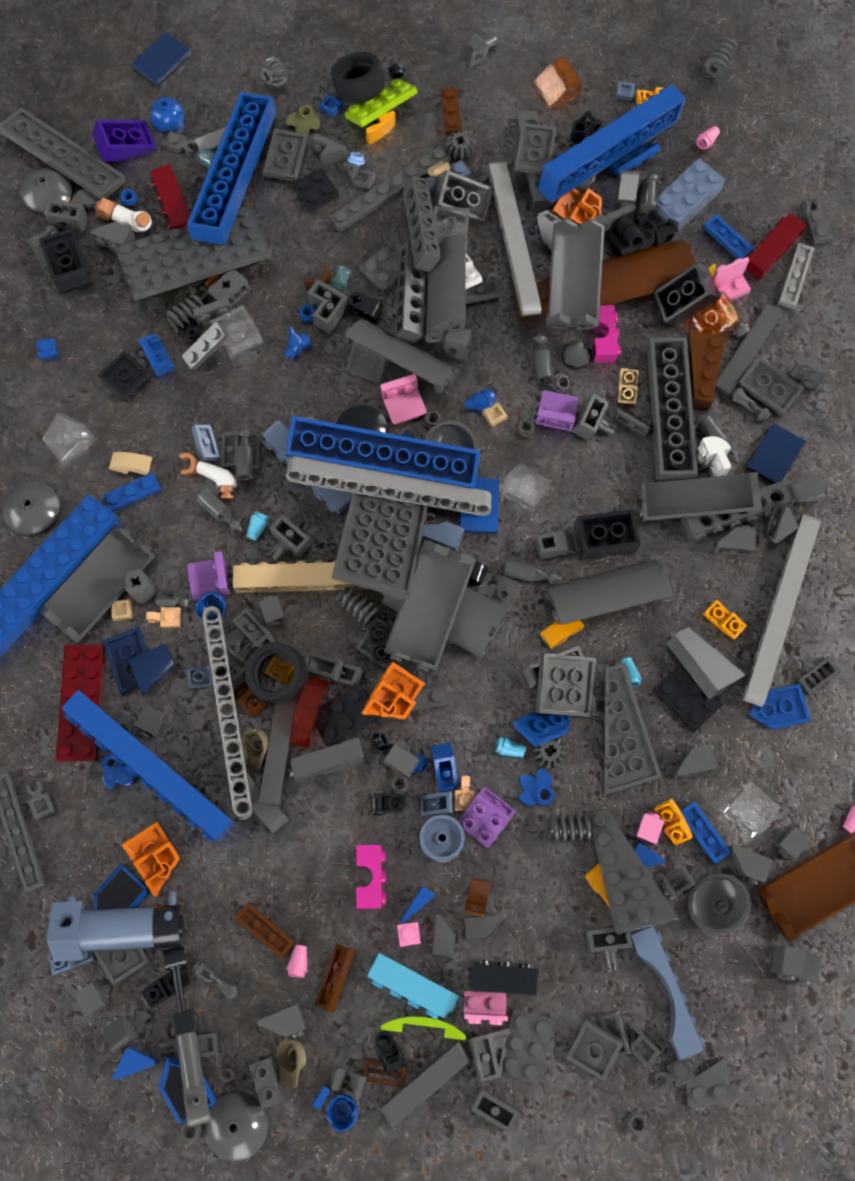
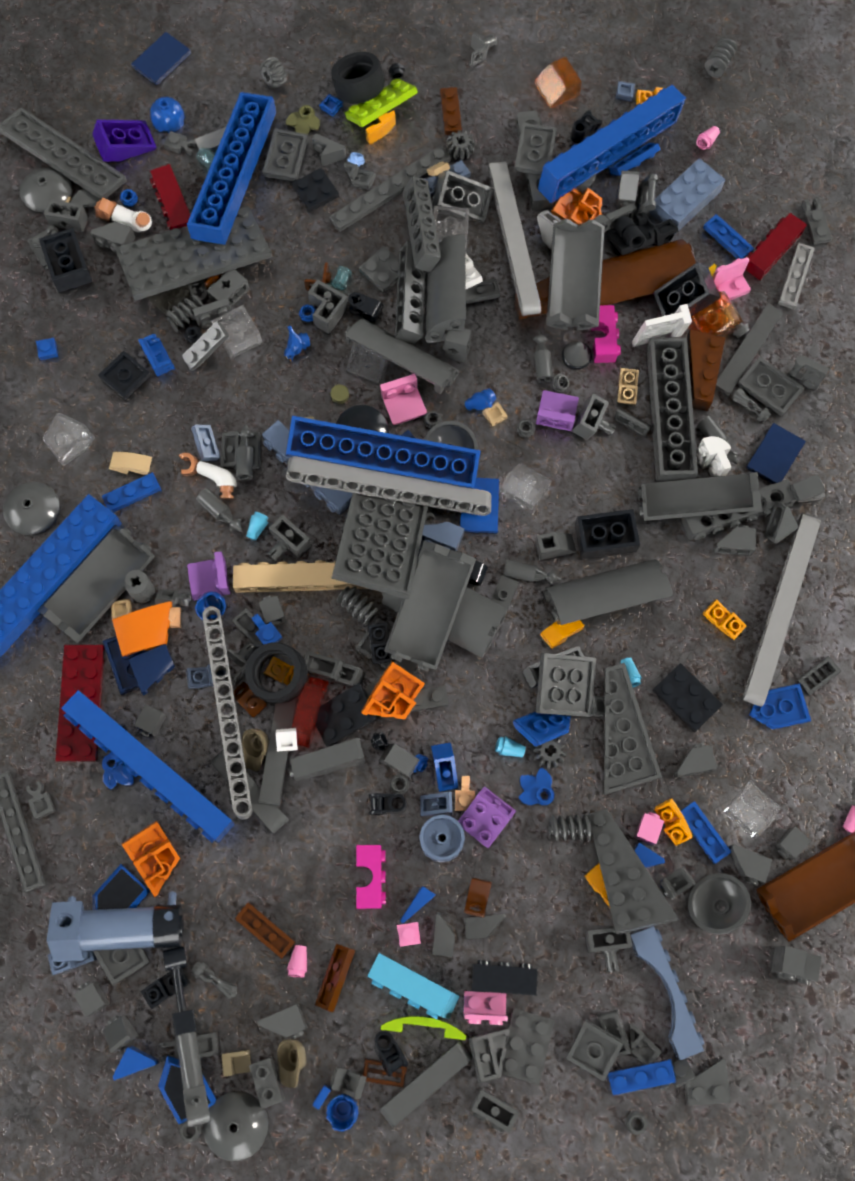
(143, 629): none -> orange slope
(236, 1062): none -> dark tan panel
(266, 633): none -> blue plate
(286, 739): none -> white plate
(339, 394): none -> olive tile
(642, 1077): none -> blue plate
(664, 327): none -> white fence
(704, 663): slope -> none

